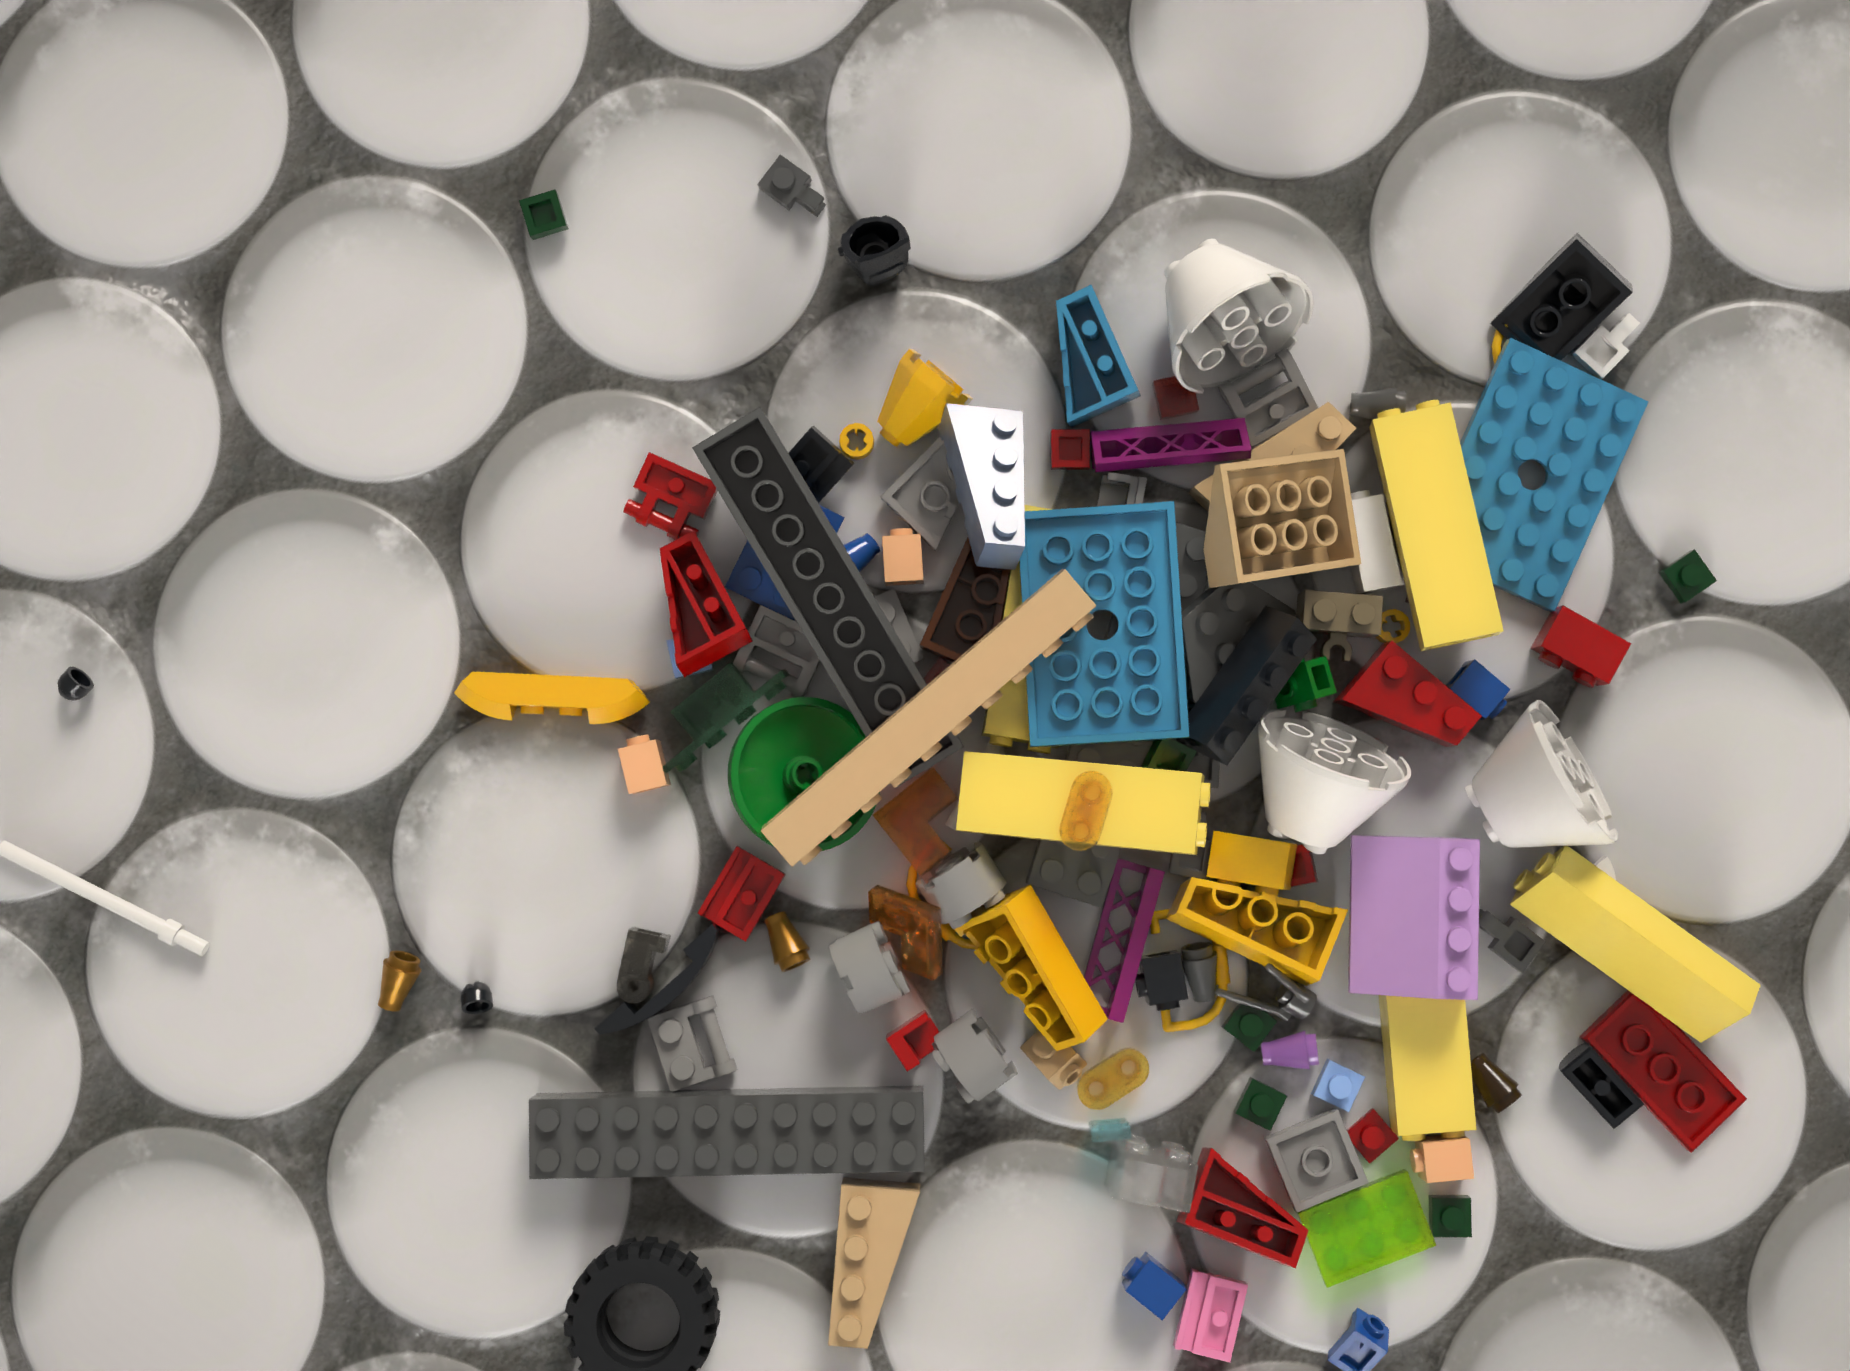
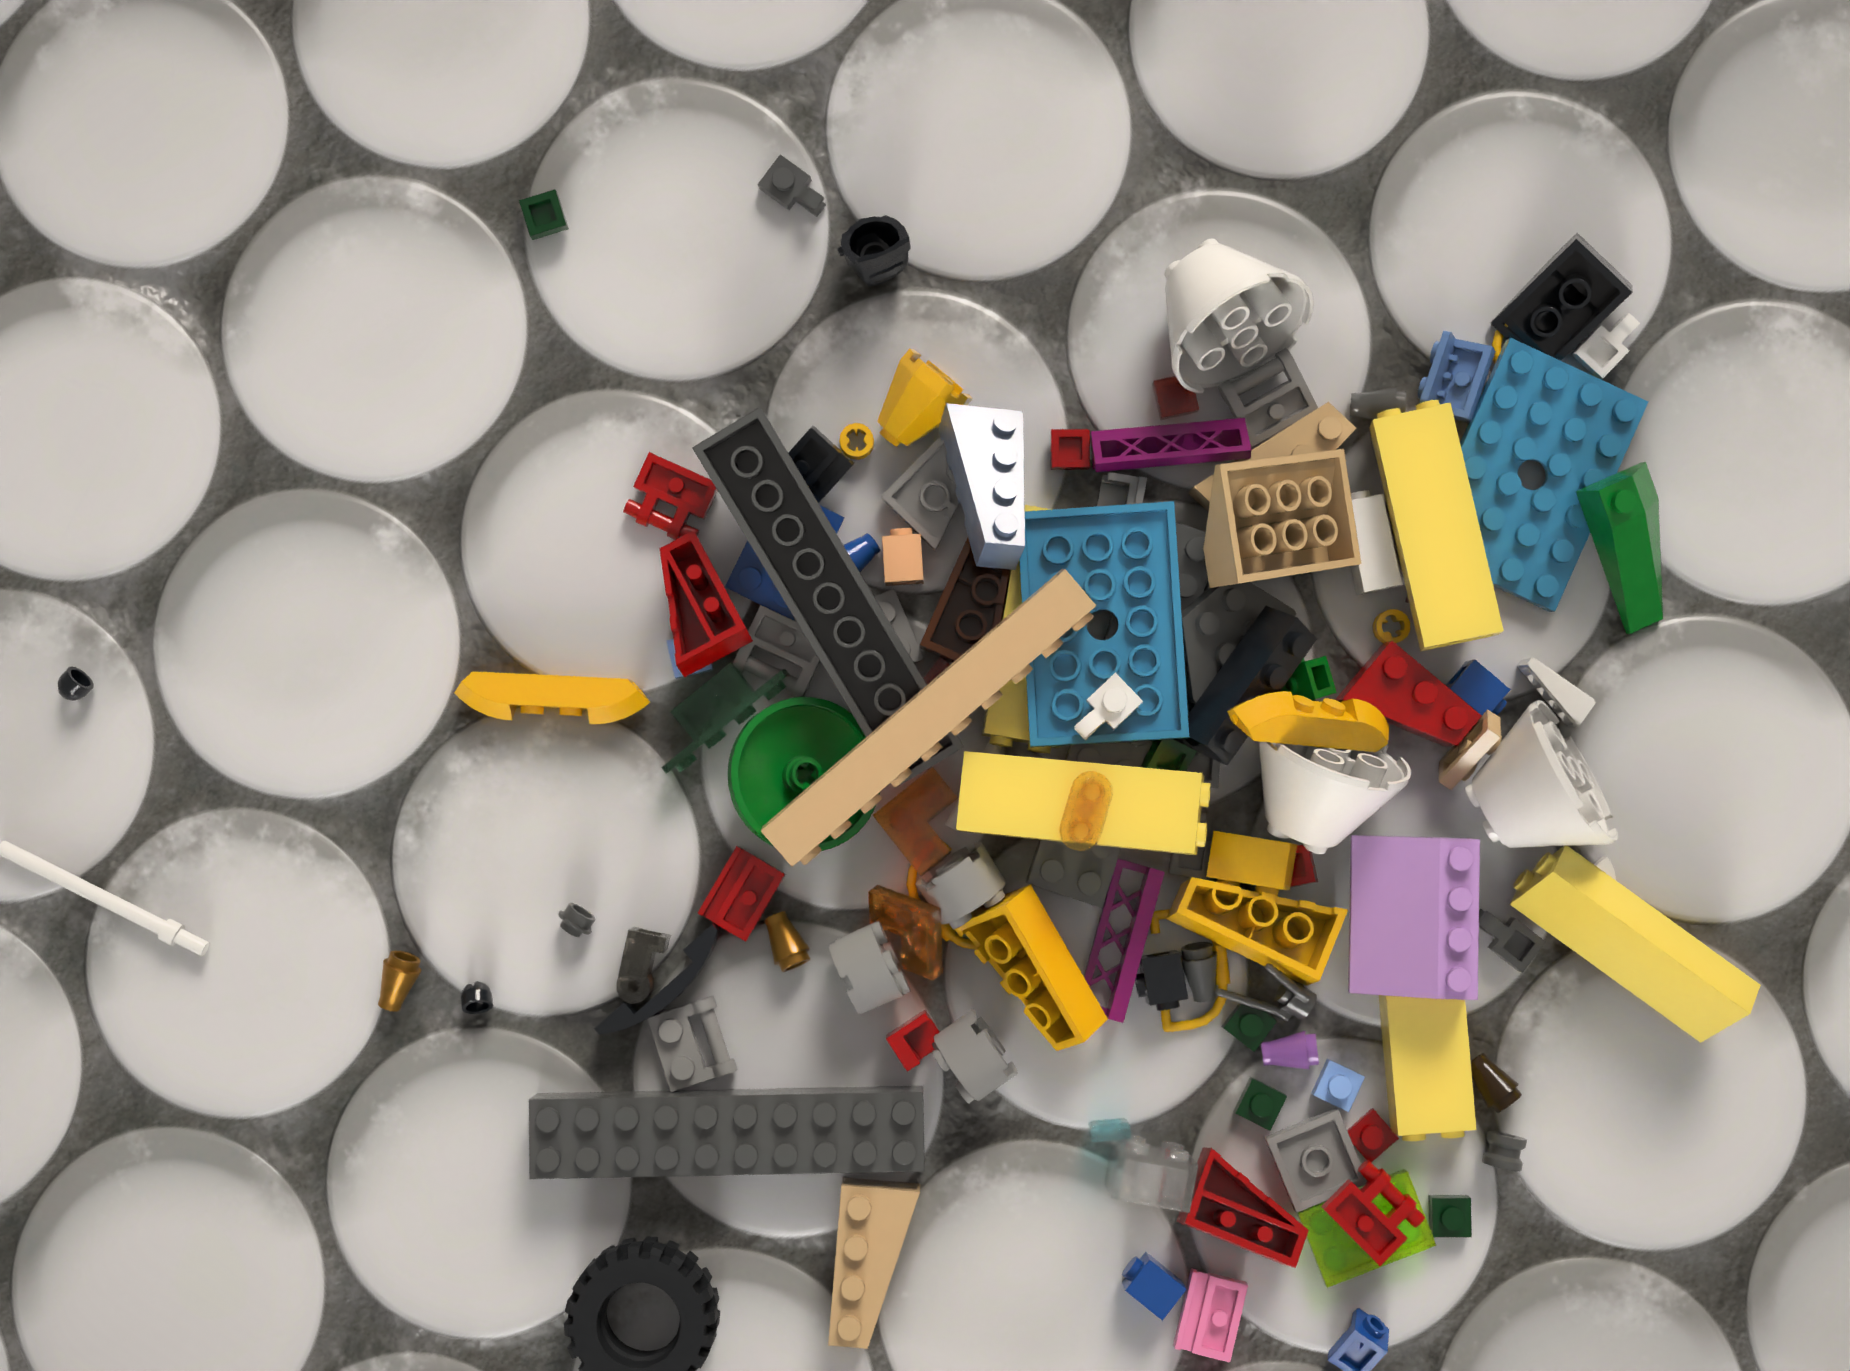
(576, 920): none -> dark grey plate
(643, 764): light nougat brick -> none
(1060, 1066): tan bracket -> none
(1092, 362): dark azure wedge -> none
(1111, 704): none -> white plate
(1114, 1081): clear yellow plate -> none
(1305, 722): none -> yellow brick
(1340, 617): dark tan brick -> none
(1364, 1221): none -> red plate
(1442, 1159): light nougat brick -> none
(1457, 374): none -> medium blue bracket
(1462, 759): none -> tan plate
(1504, 1151): none -> dark grey wheel
(1563, 697): none -> white slope
(1580, 647): red brick -> none
(1600, 1084): black brick -> none
(1626, 534): none -> green wedge
(1664, 1069): red tile -> none
(1687, 576): dark green plate -> none

